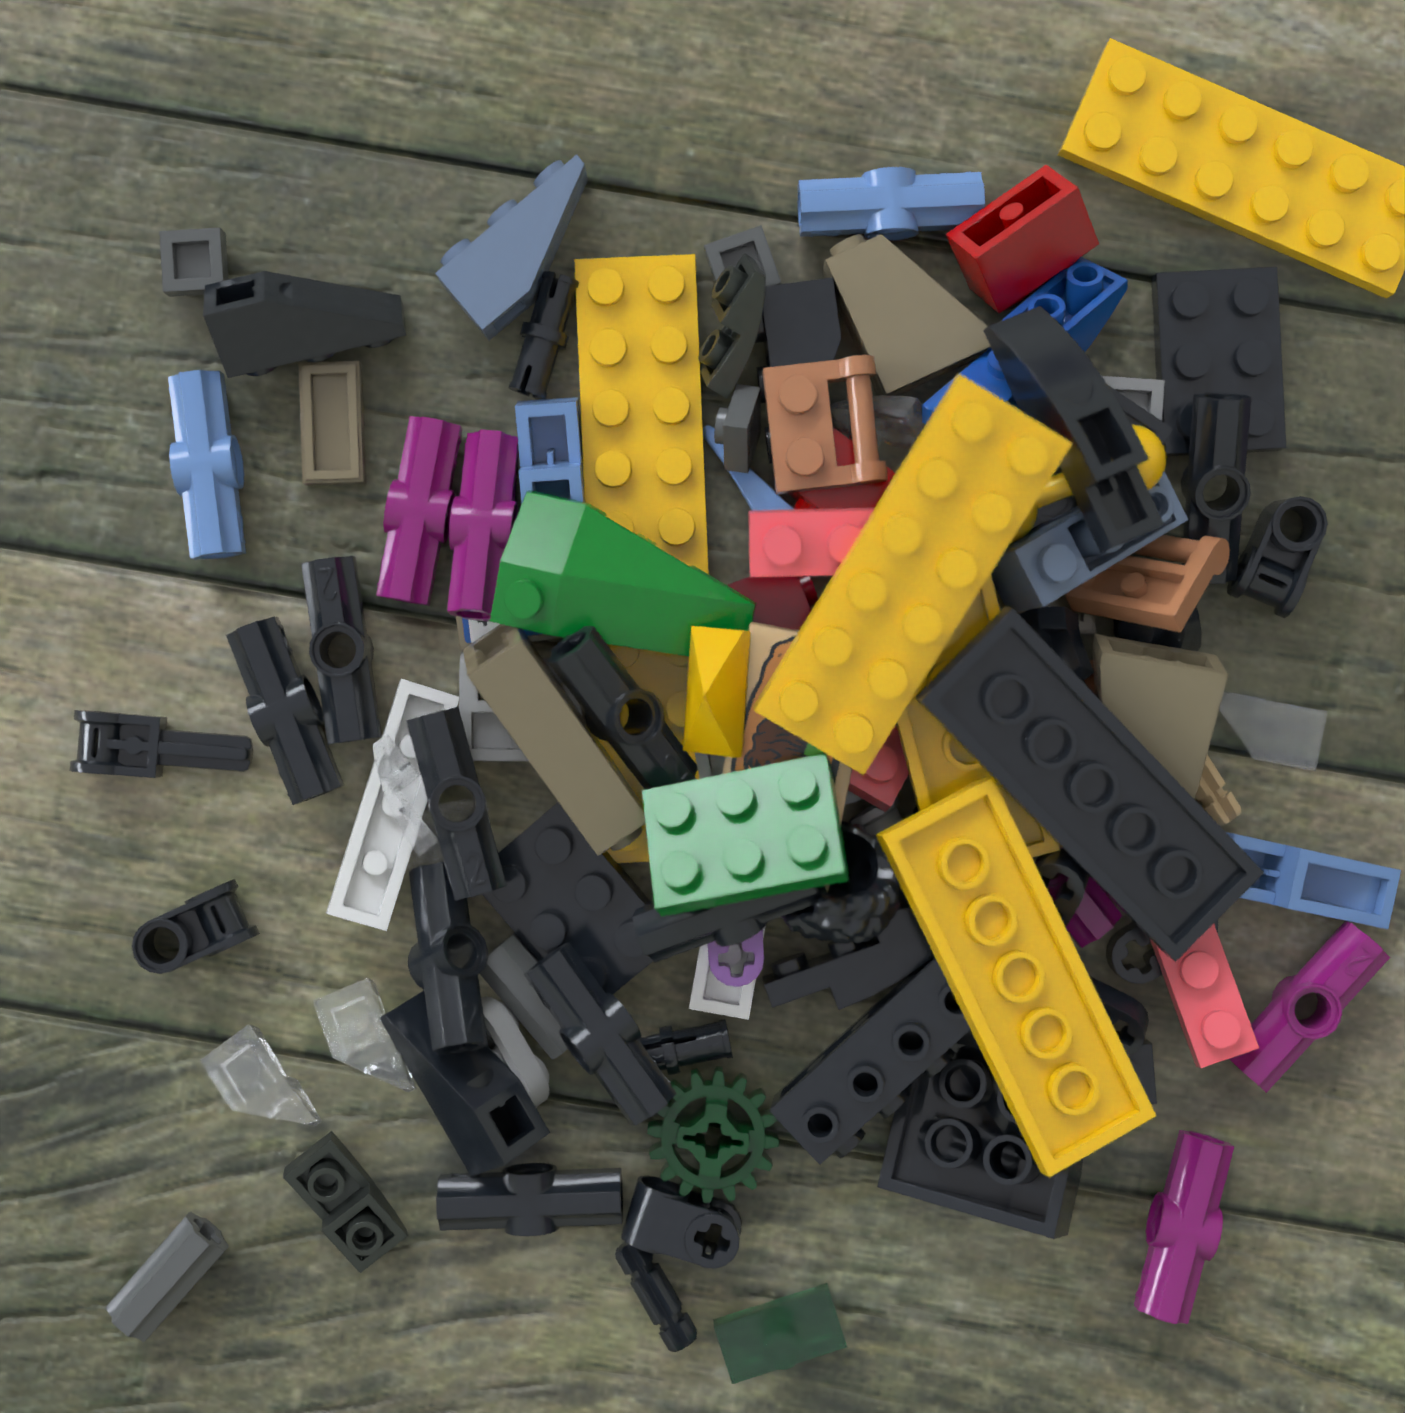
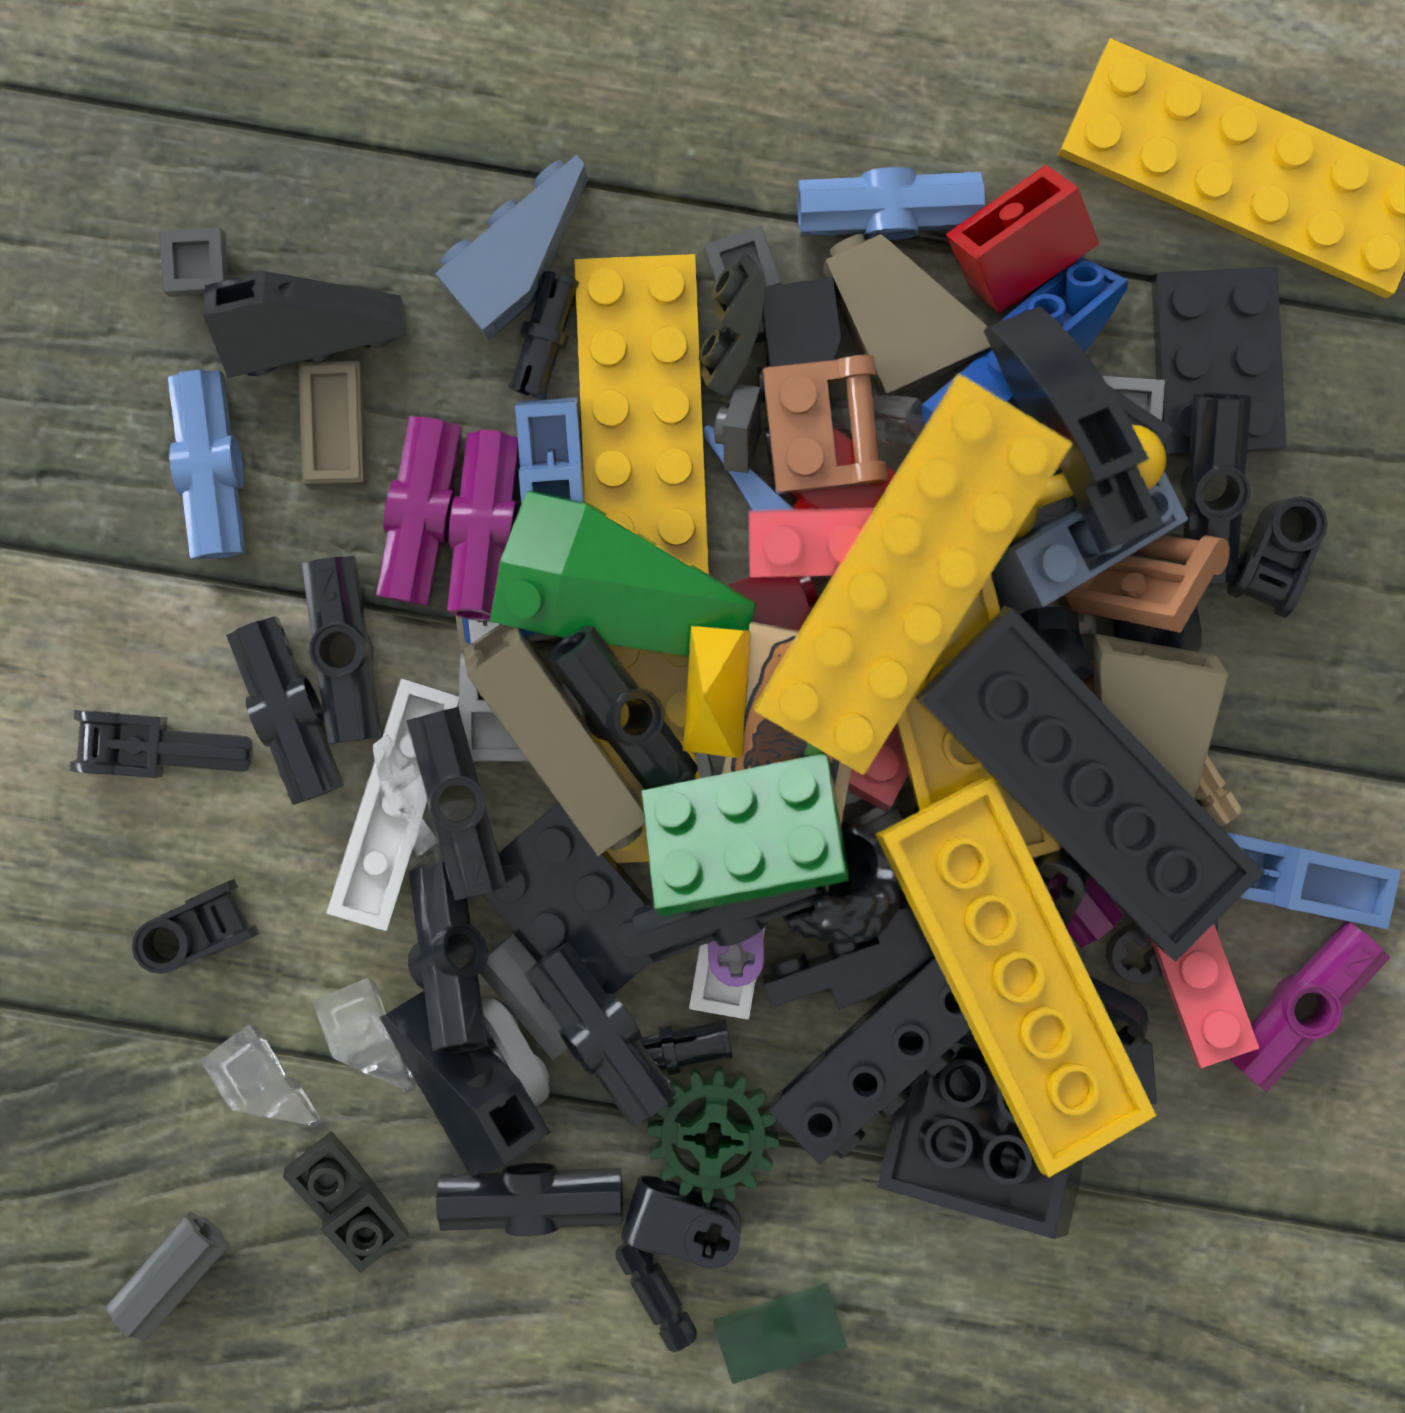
(1183, 1227): magenta piece -> none
(1276, 730): clear slope -> none

